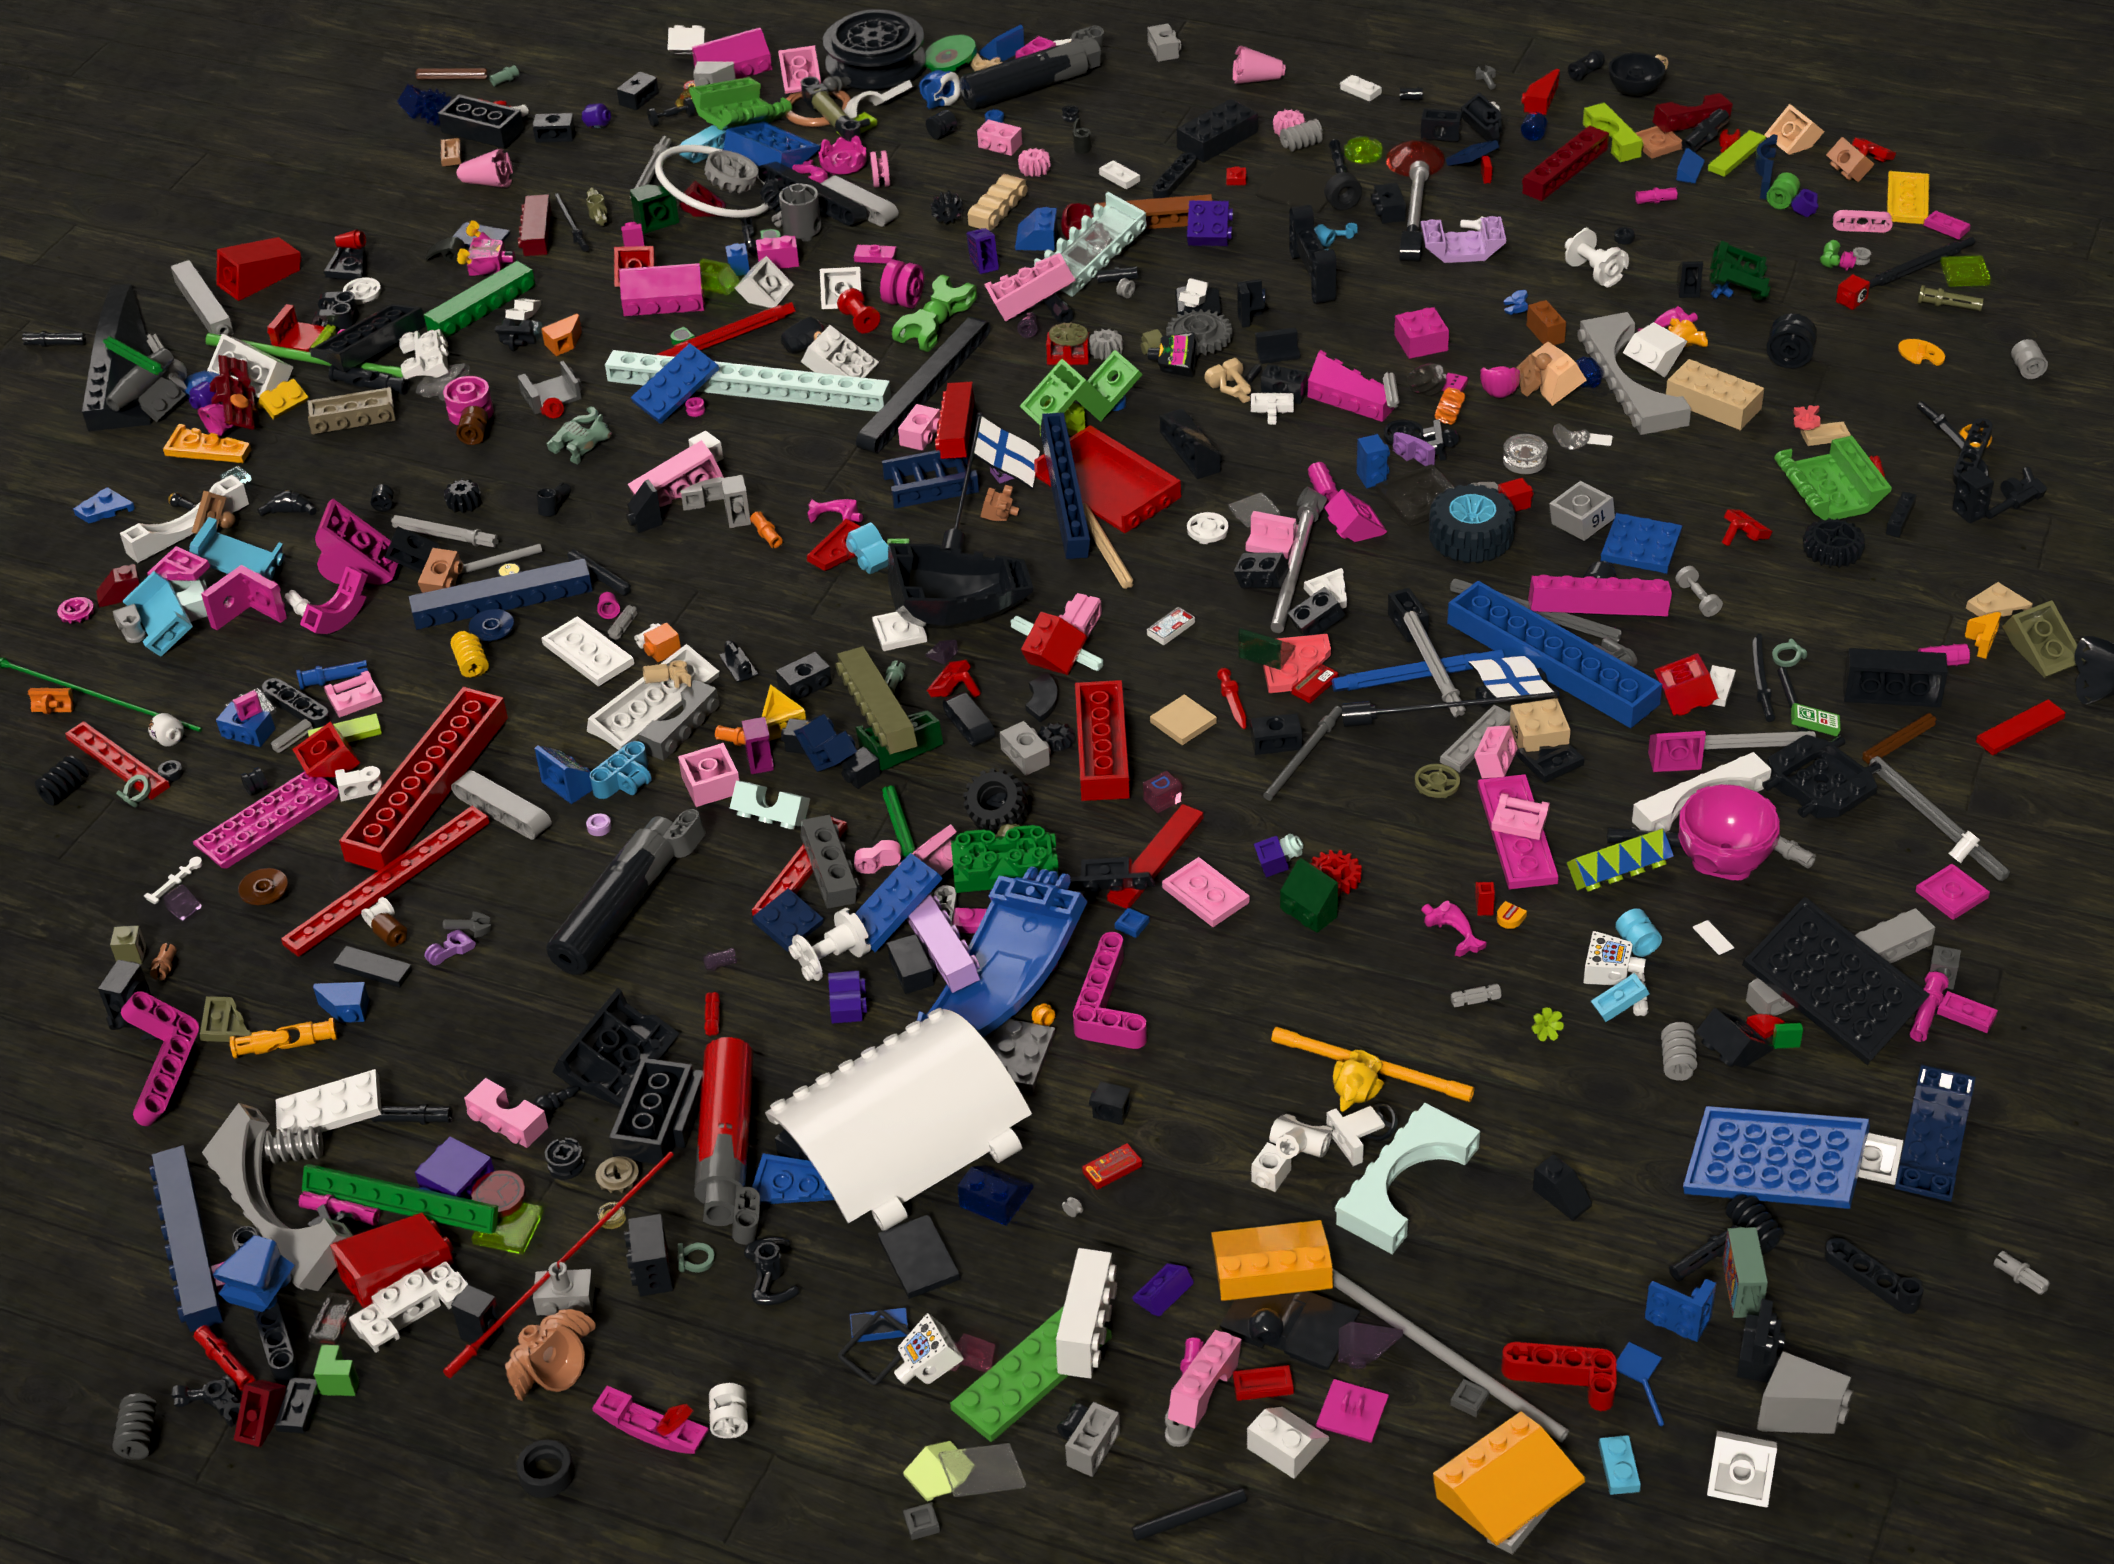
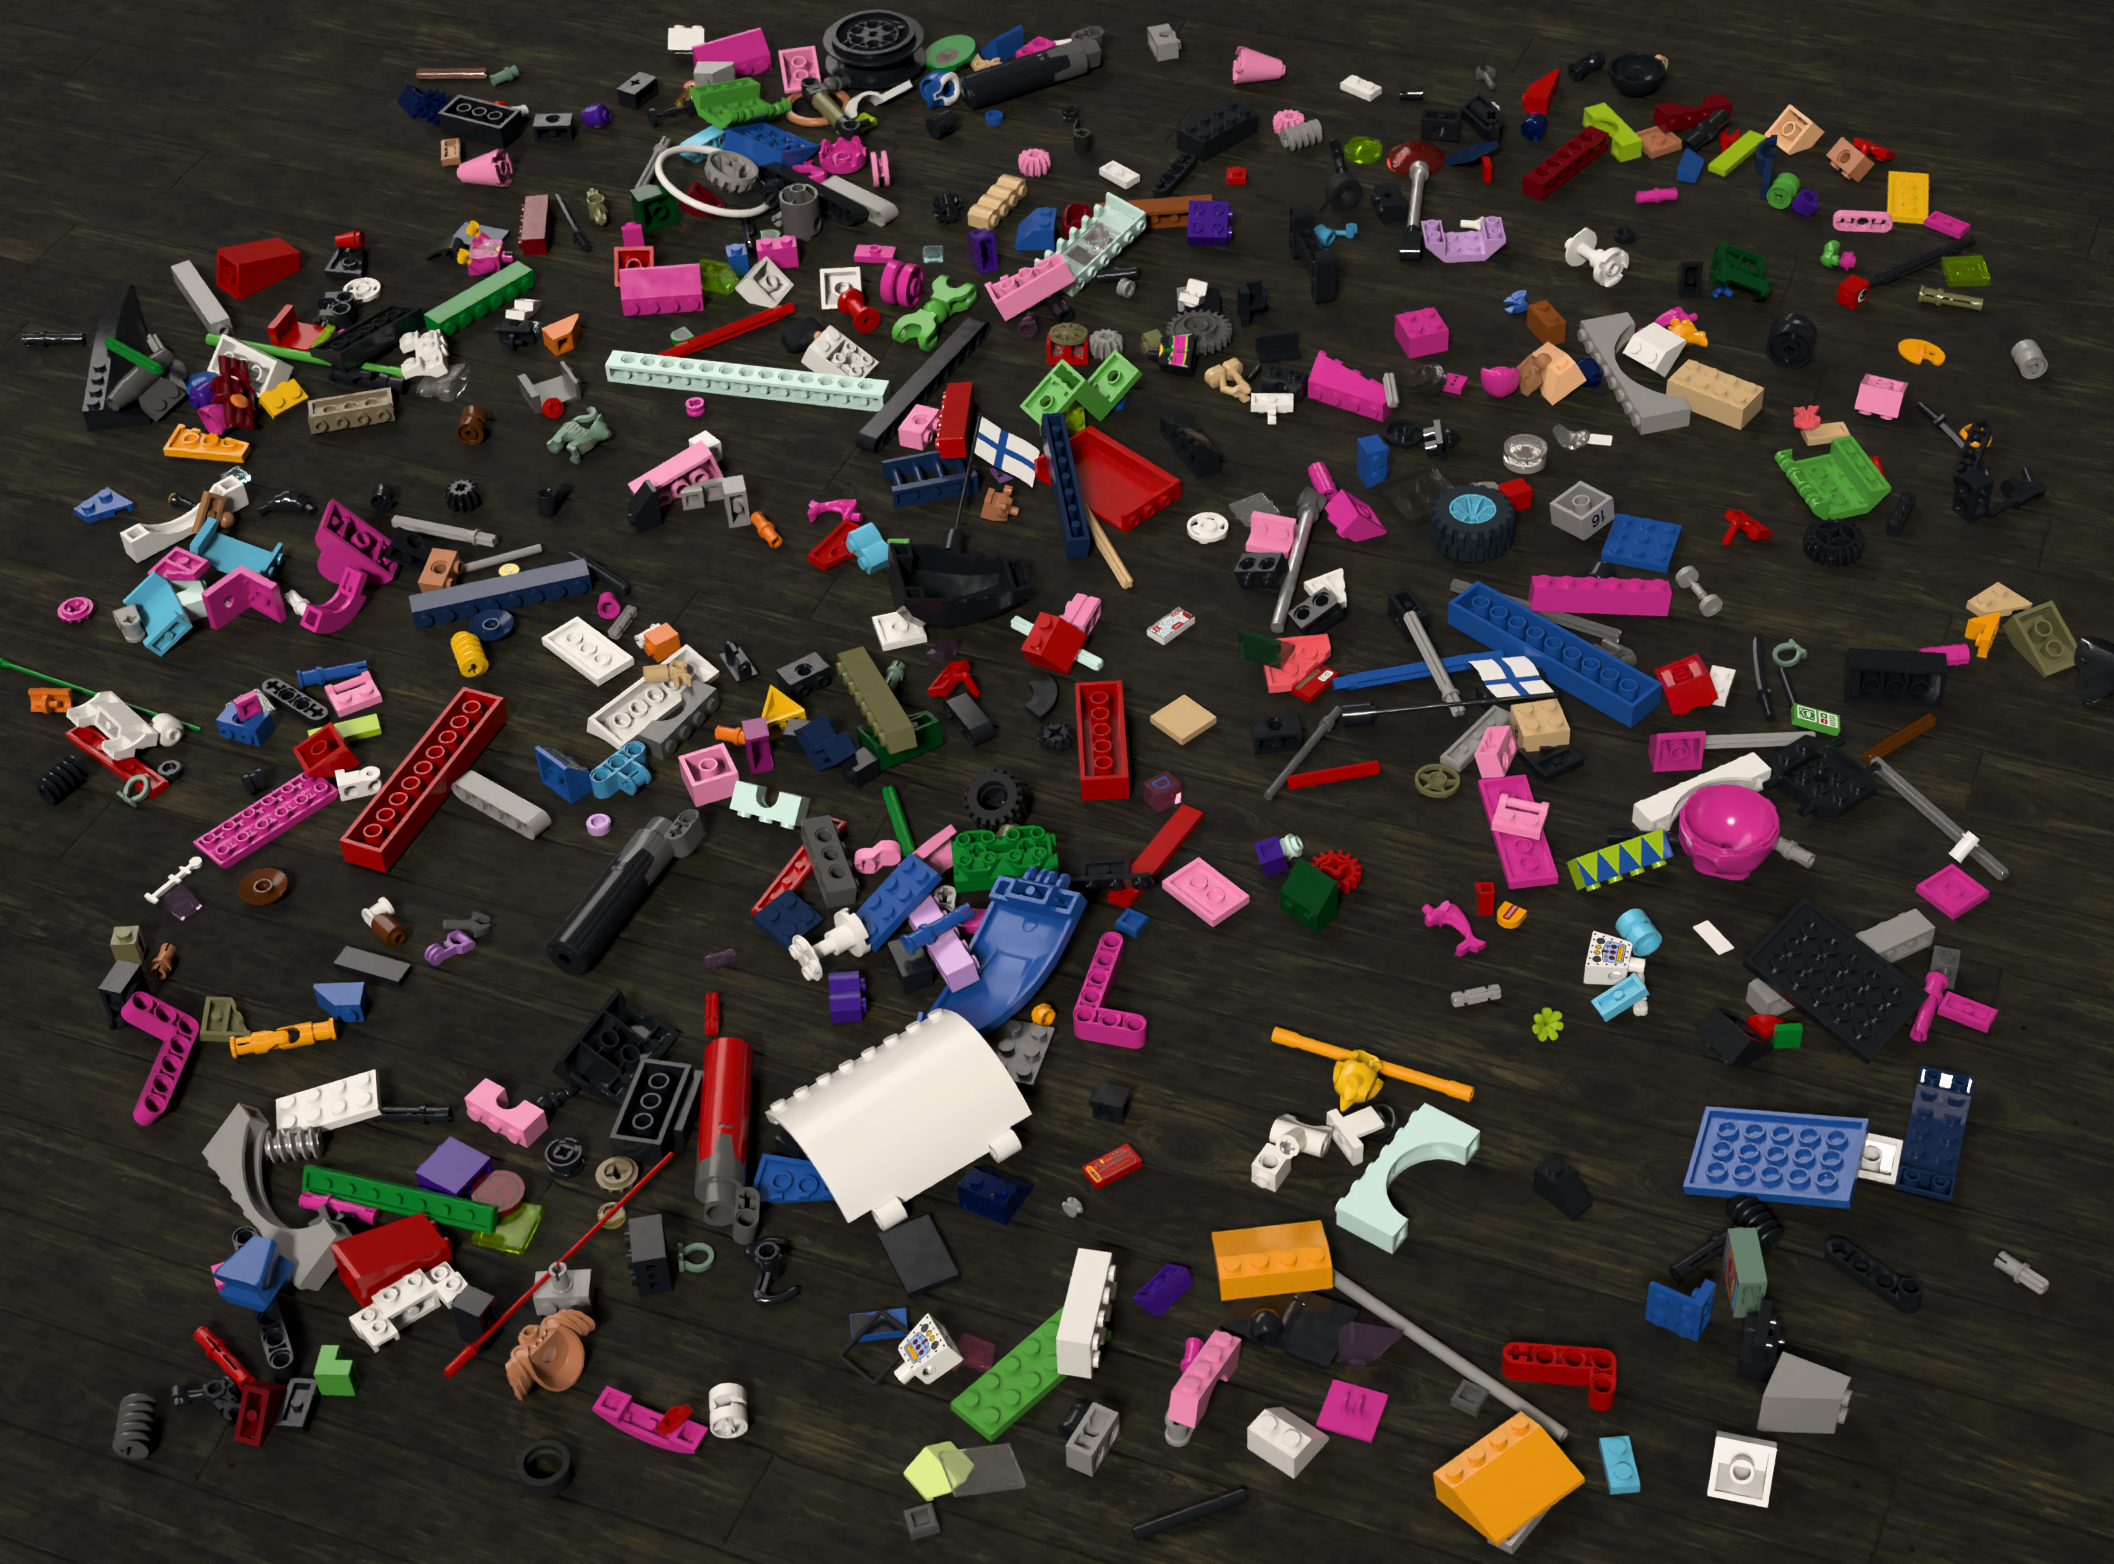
(117, 722): none -> white bracket
(118, 585): dark red slope -> none
(186, 1239): brick -> none
(291, 736): light grey axle -> none
(332, 1319): clear smoke tile -> none
(384, 881): red plate -> none
(467, 392): dark pink wheel -> none
(675, 383): blue plate -> none
(927, 933): none -> blue pin
(933, 254): none -> clear light blue tile
(999, 137): bright pink brick -> none
(1025, 748): light grey brick -> none
(1230, 690): red sword -> none
(1263, 1382): red tile -> none
(1333, 774): none -> red axle
(1412, 447): medium lavender slope -> none
(1450, 406): orange gear -> none
(1640, 1365): blue piece -> none
(1679, 1051): light grey piece -> none
(1862, 255): light grey bush -> none
(1880, 396): none -> bright pink slope
(2020, 727): red tile -> none

